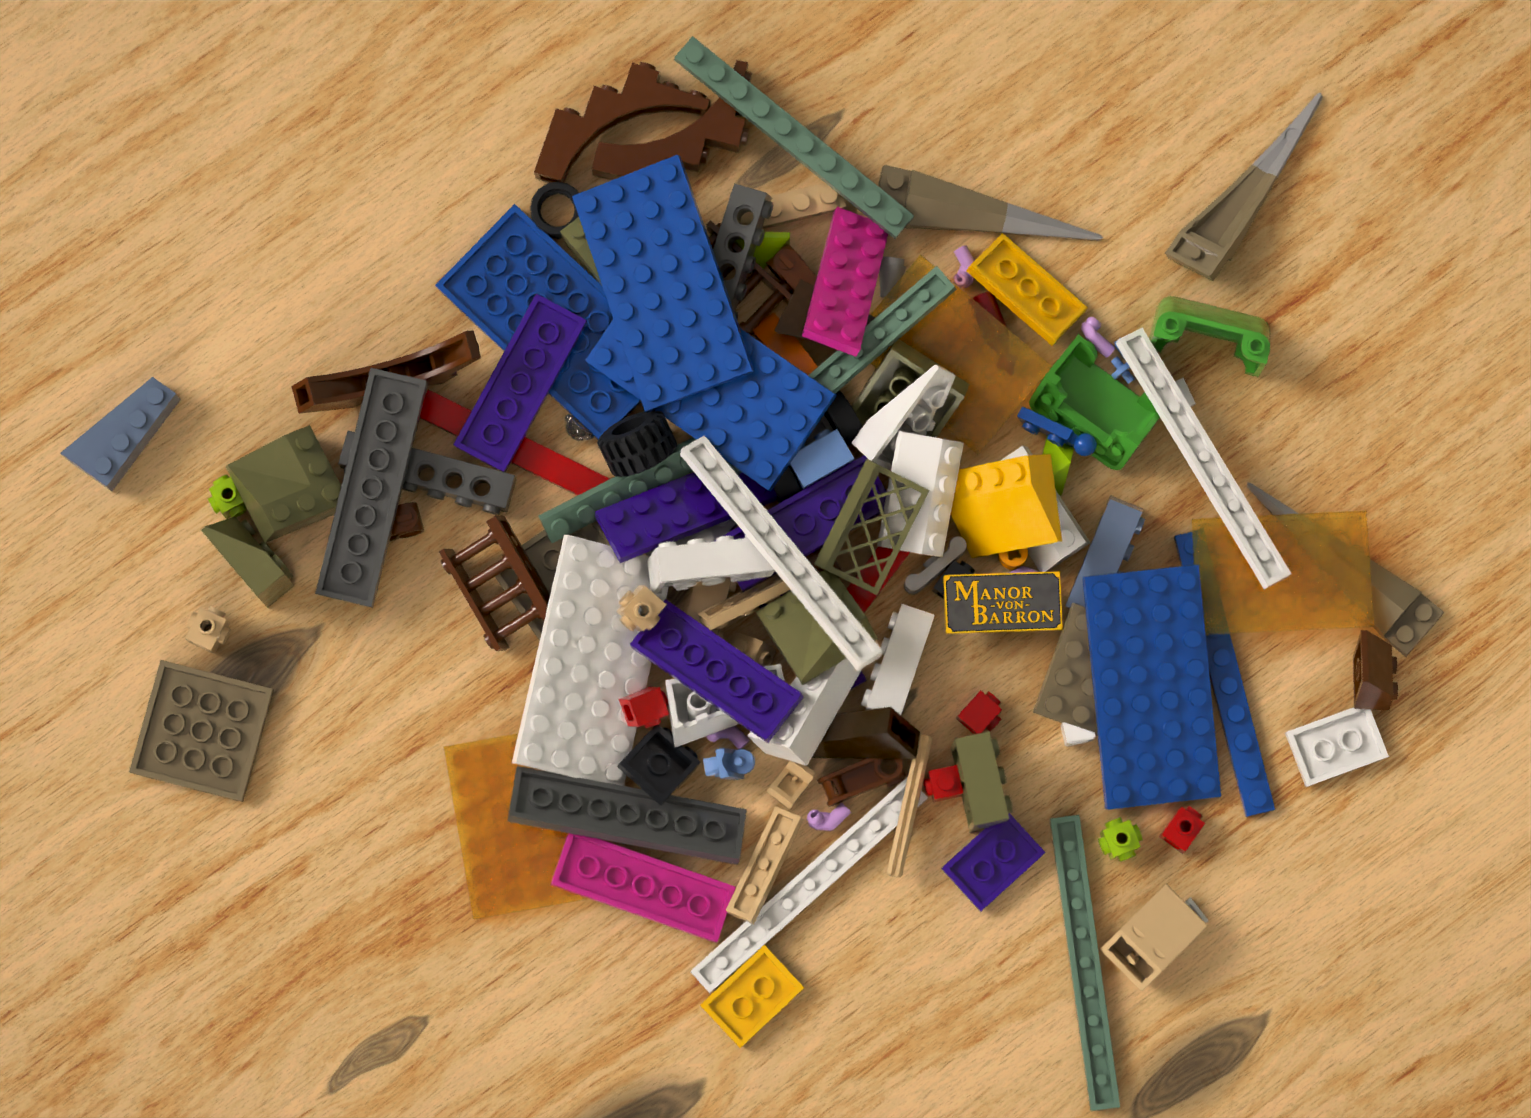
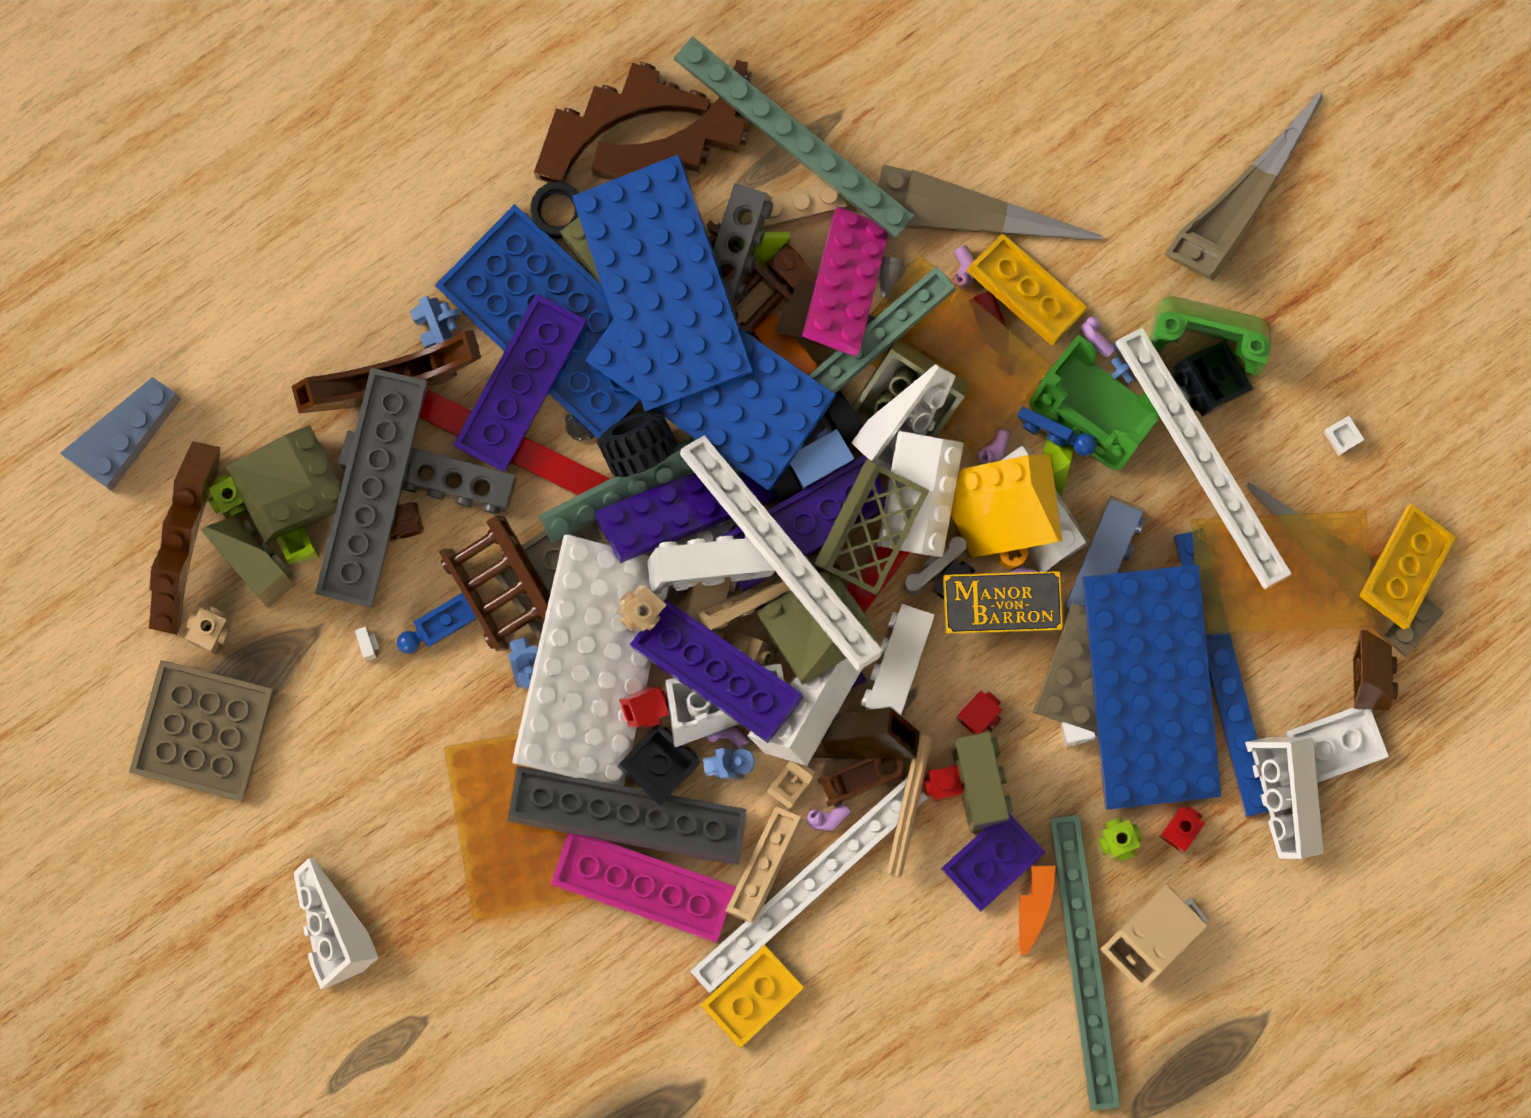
(179, 535): none -> reddish brown arch
(297, 546): none -> lime slope
(336, 935): none -> white wedge
(367, 642): none -> white plate
(437, 624): none -> blue plate
(440, 320): none -> medium blue hips
(522, 661): none -> medium blue hips
(996, 449): none -> lavender arm
(1035, 907): none -> orange slope
(1212, 378): none -> black plate
(1290, 793): none -> white wedge
(1343, 435): none -> white plate
(1407, 566): none -> yellow tile

